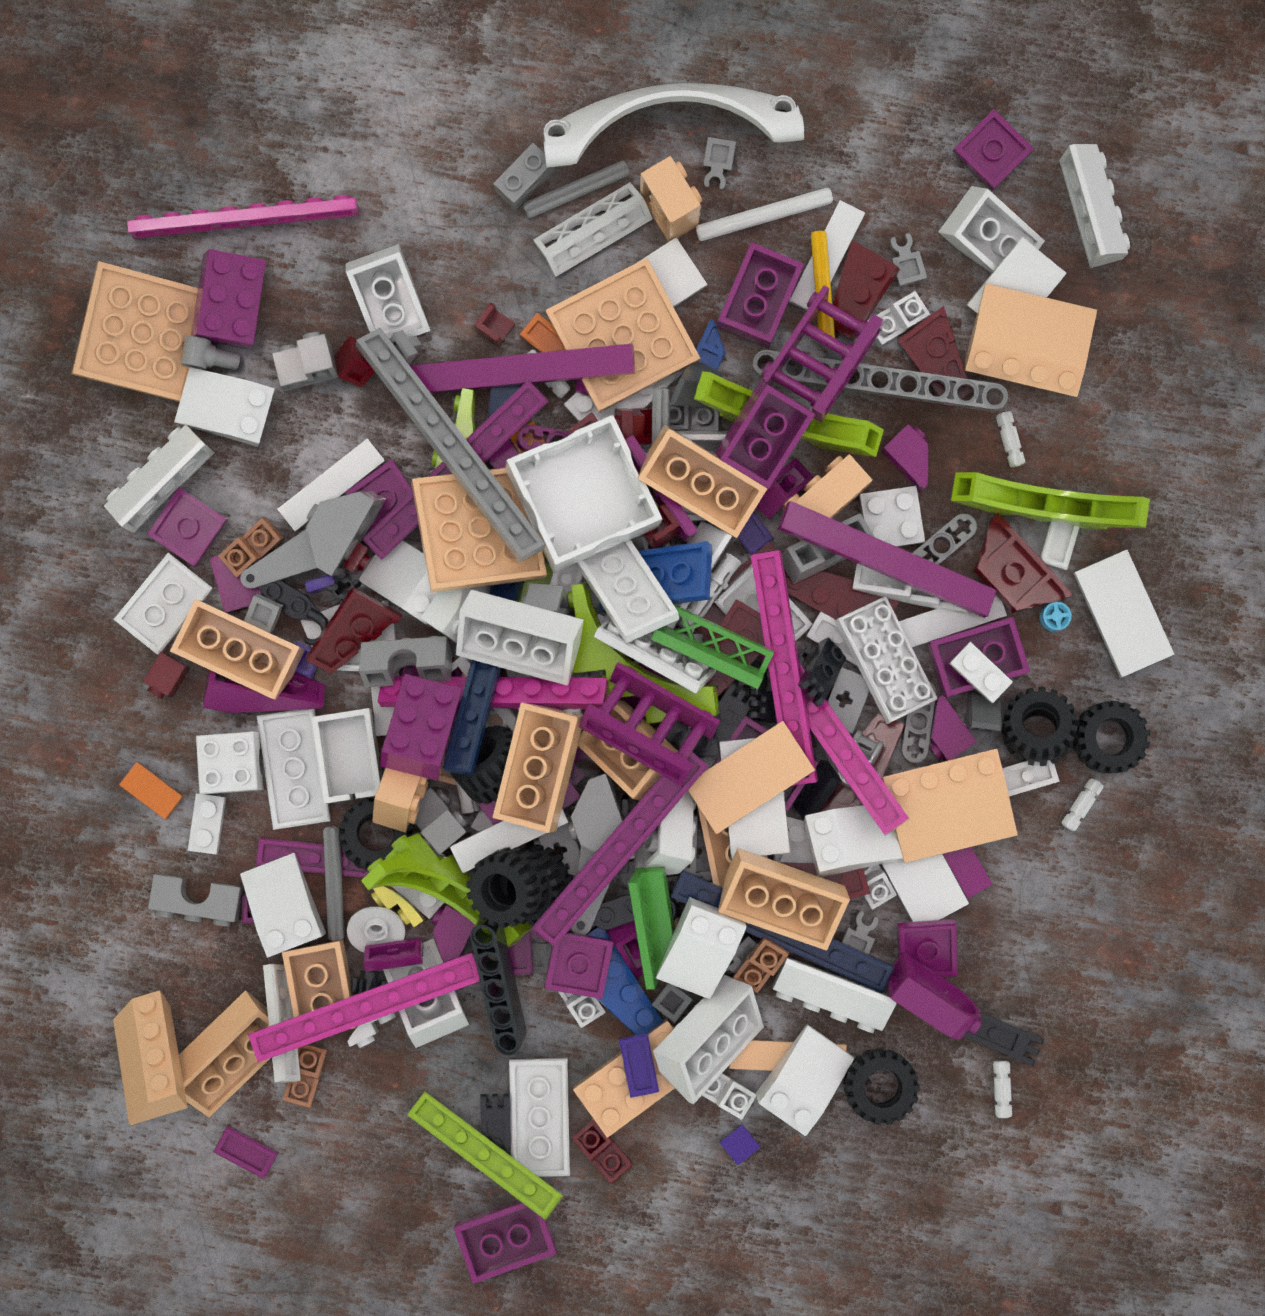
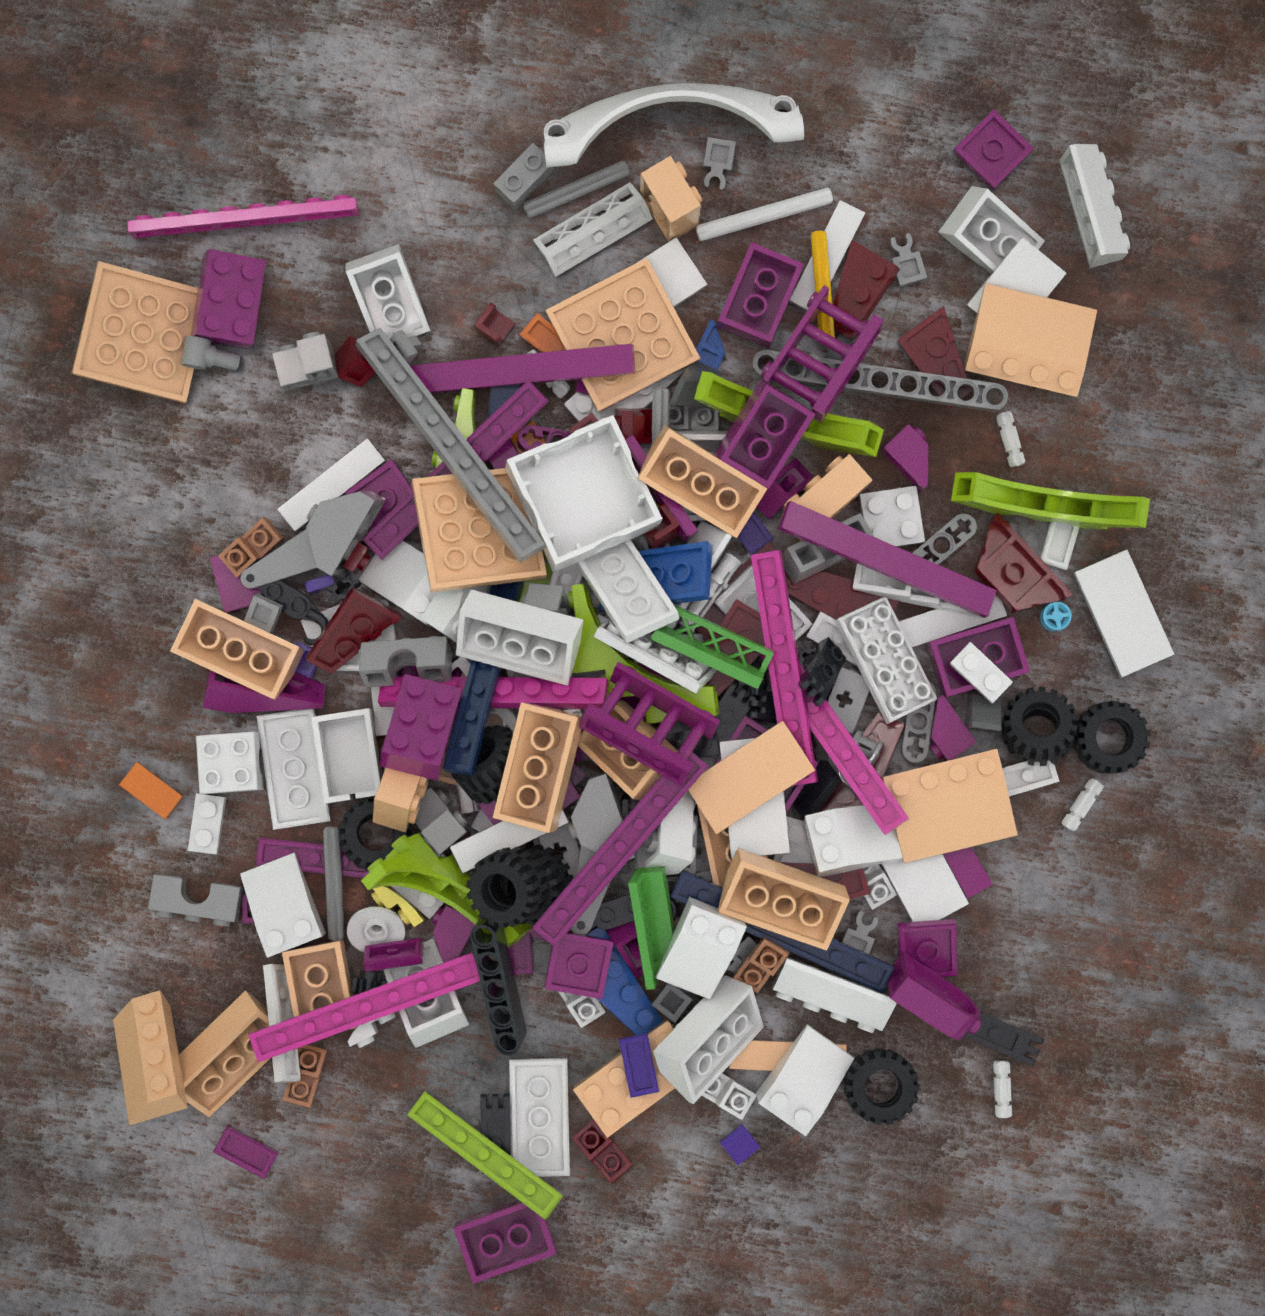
(158, 479): white slope -> none
(162, 603): white tile -> none
(165, 676): dark red brick -> none
(187, 527): magenta plate -> none
(224, 406): white slope -> none
(901, 317): white slope -> none

